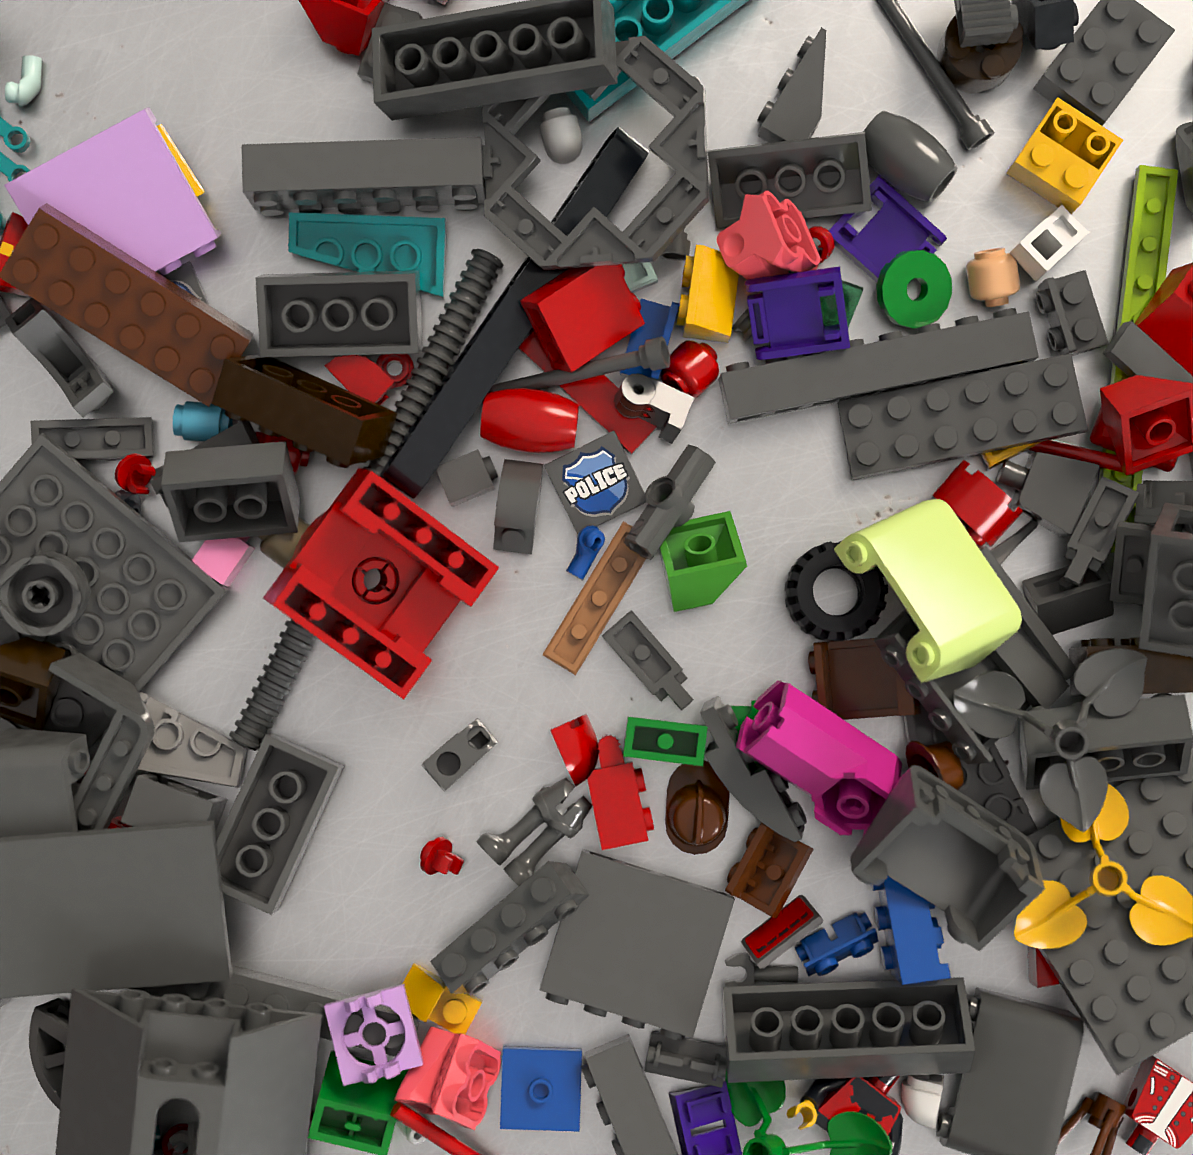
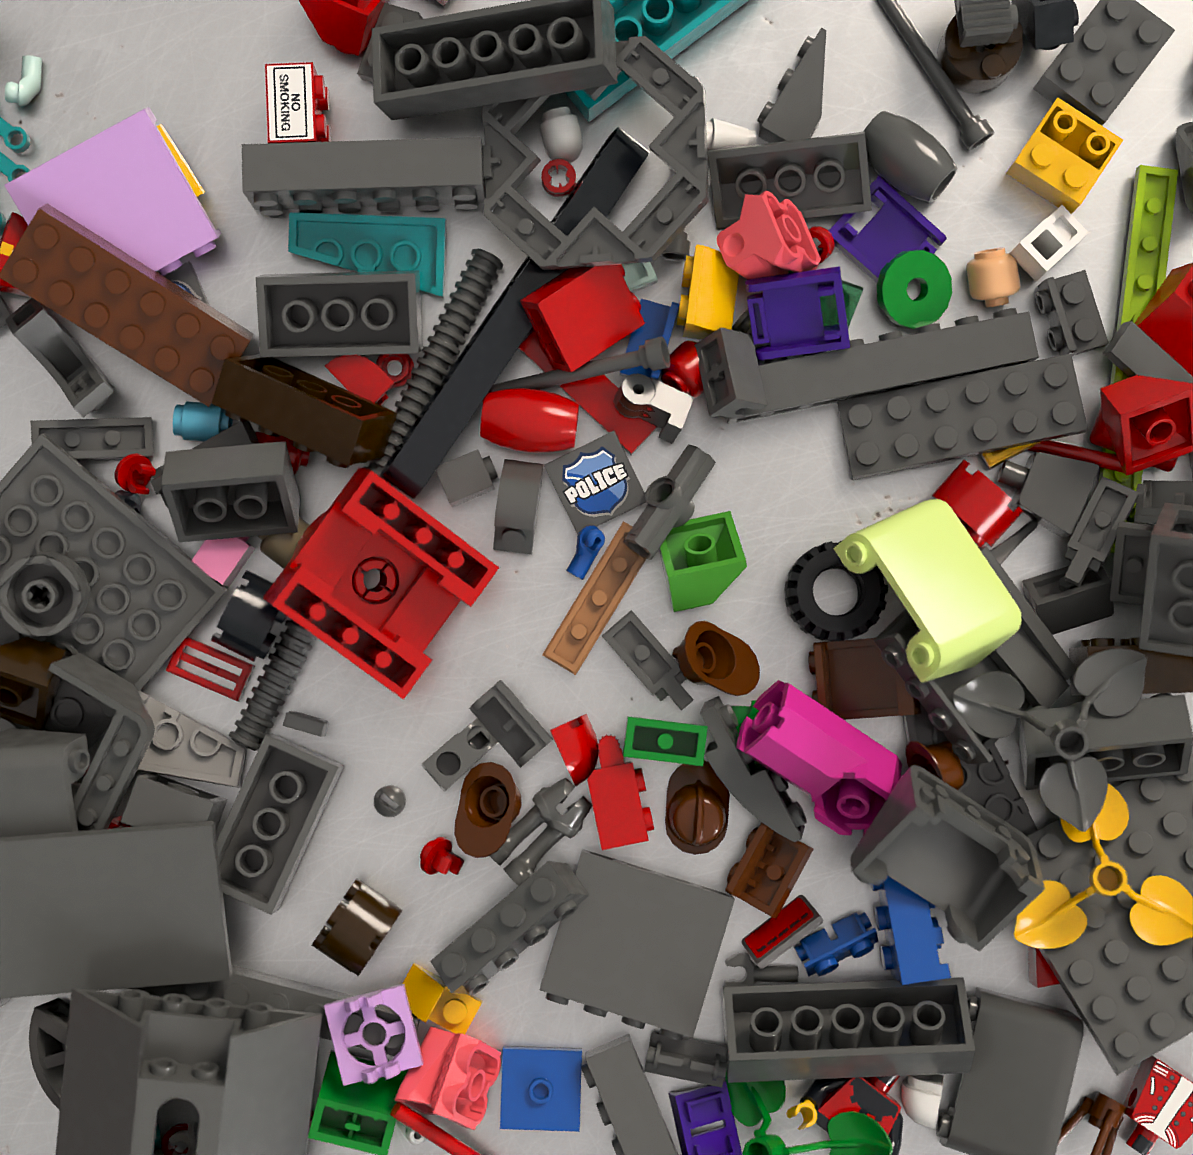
(241, 681): none -> red tile
(249, 620): none -> black brick
(296, 103): none -> brick
(306, 723): none -> dark grey tile
(357, 927): none -> dark brown brick
(395, 795): none -> dark grey hinge
(486, 809): none -> reddish brown piece
(510, 723): none -> dark grey hinge
(558, 164): none -> red bush
(717, 659): none -> reddish brown piece
(727, 135): none -> white cone
(730, 373): none -> dark grey hinge

